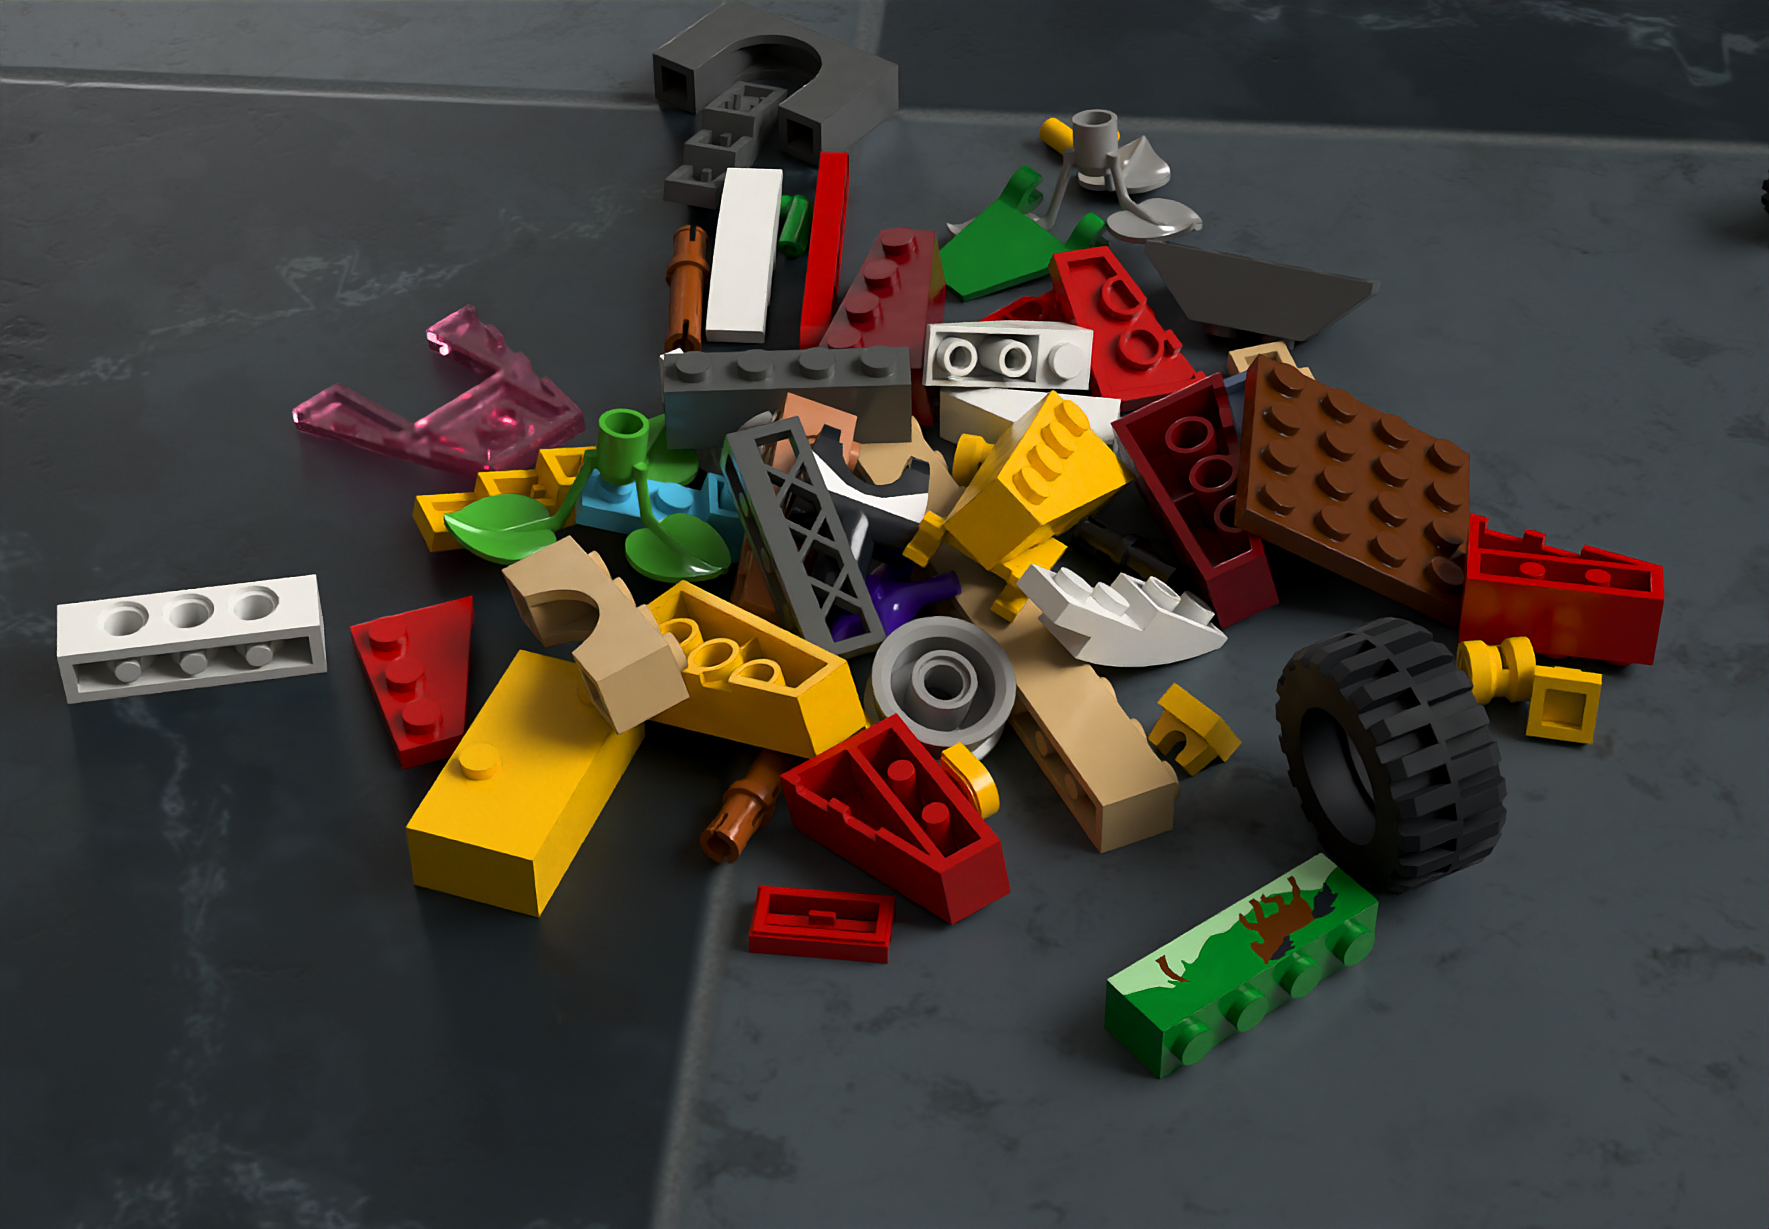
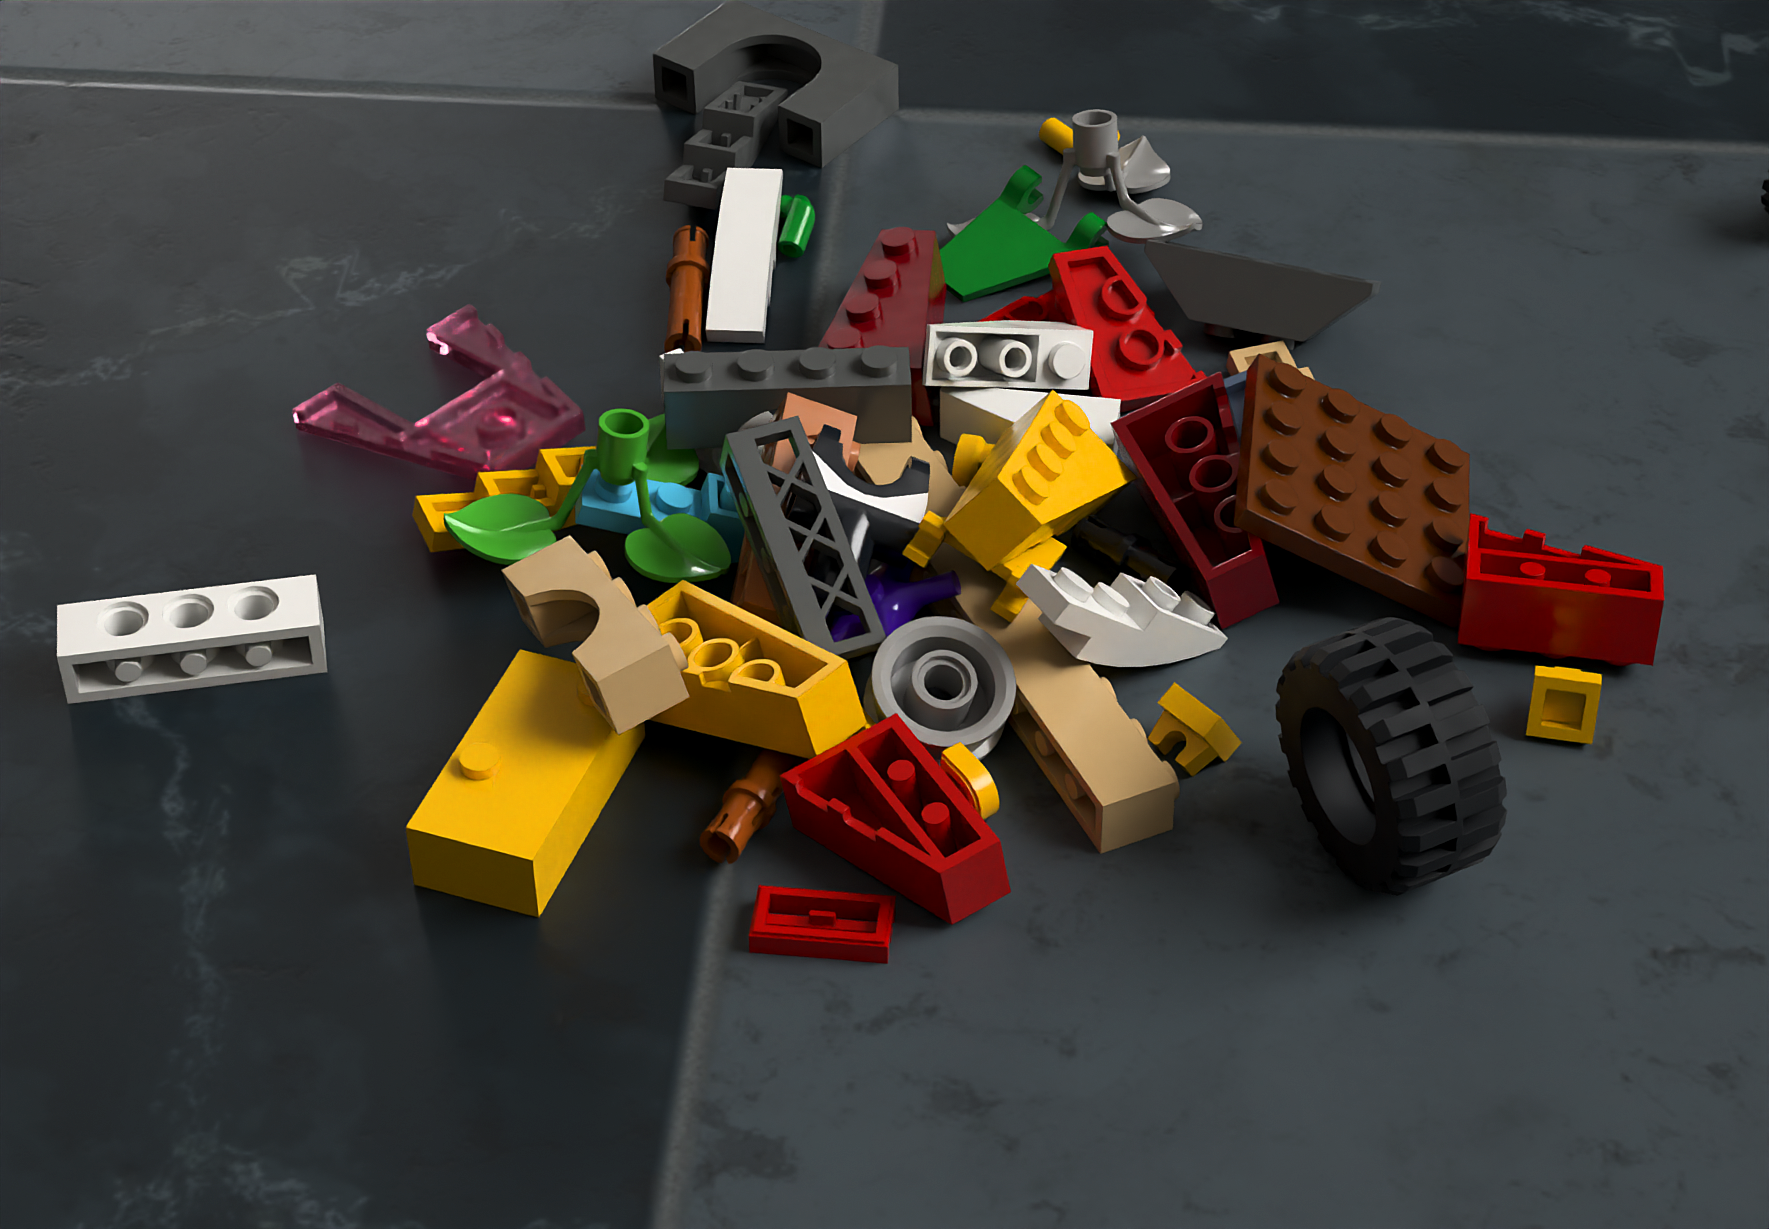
(420, 677): red wing -> none
(825, 248): red beam -> none
(1240, 965): green brick -> none
(1498, 669): yellow wheel -> none

